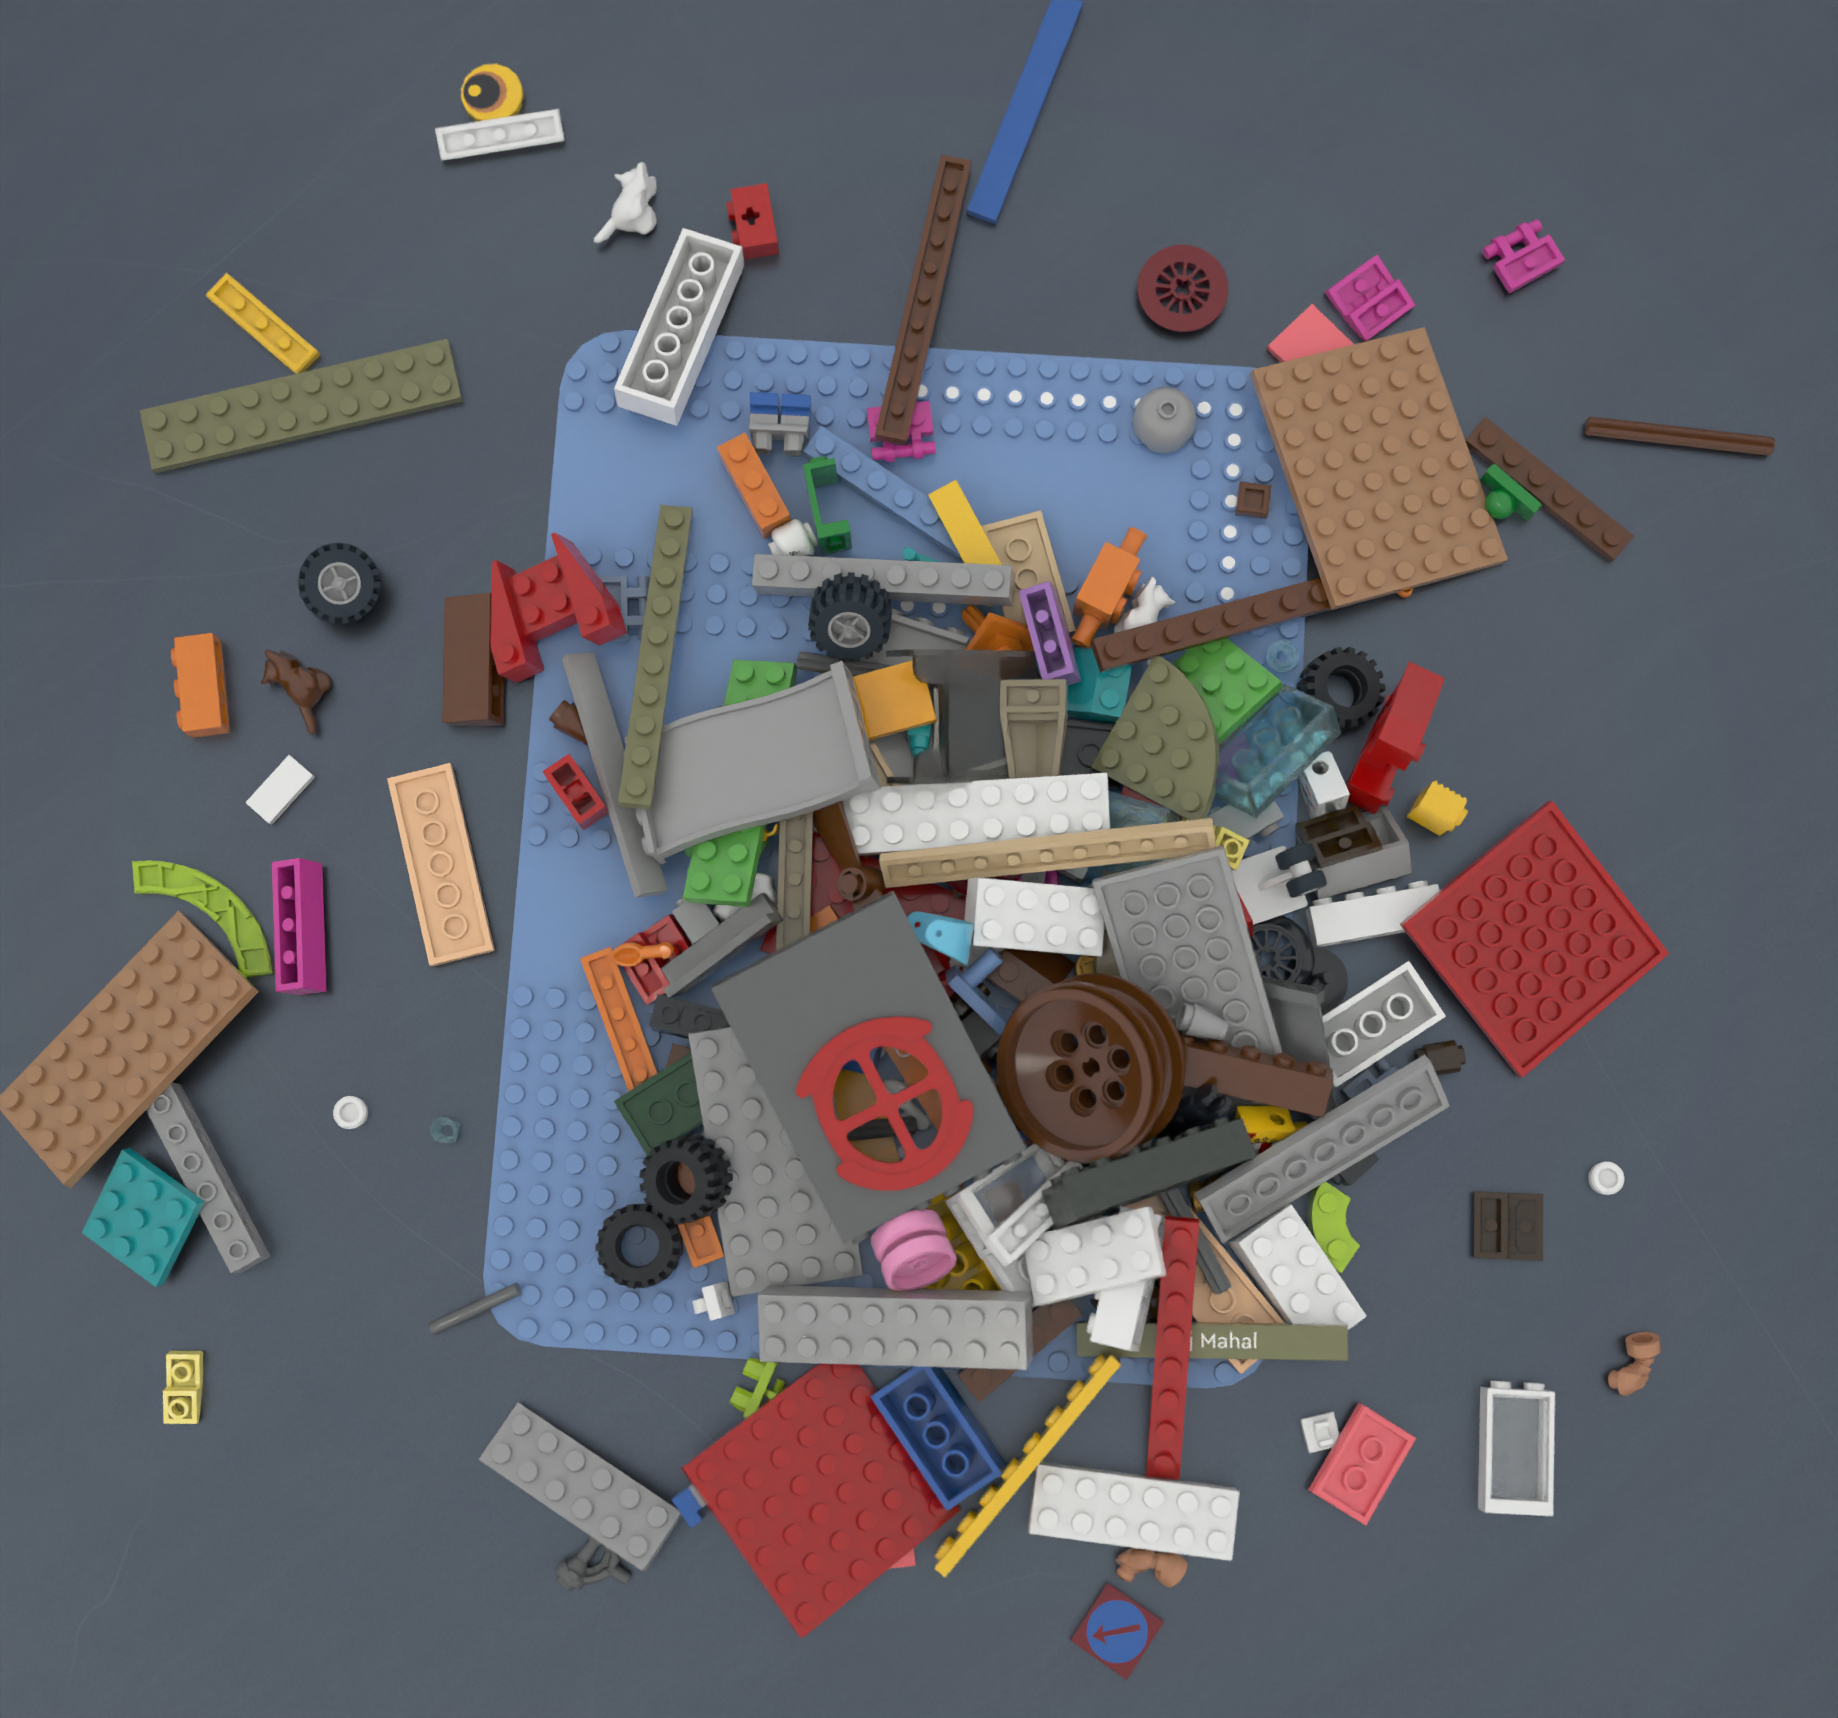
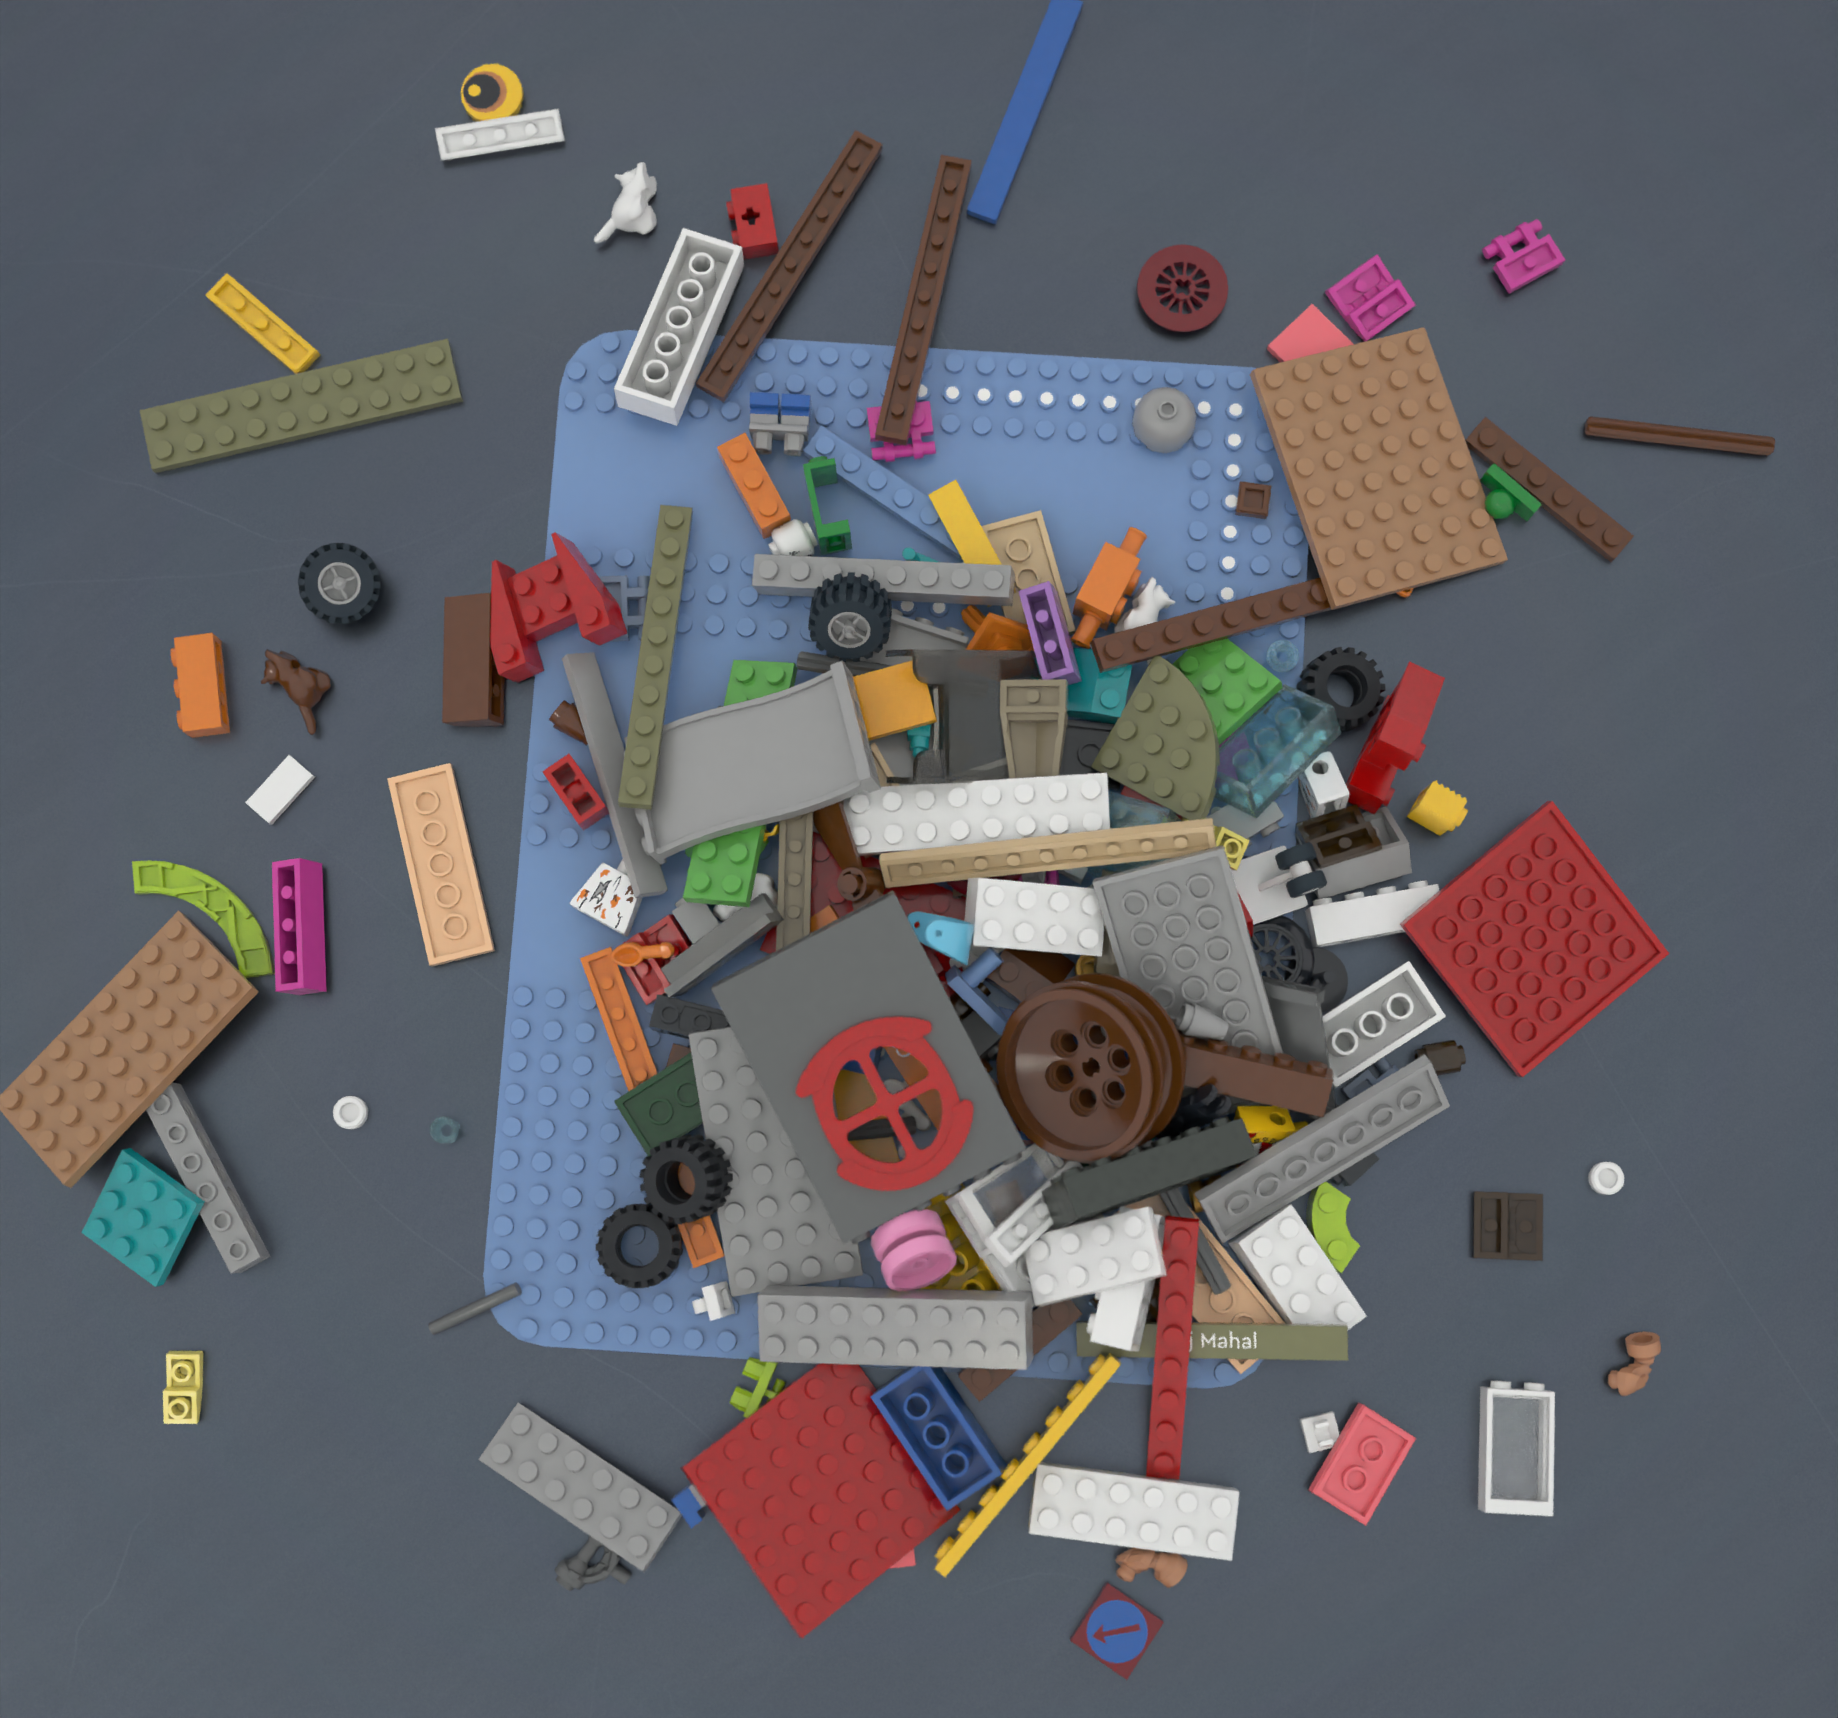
(609, 898): none -> white torso
(789, 266): none -> reddish brown plate

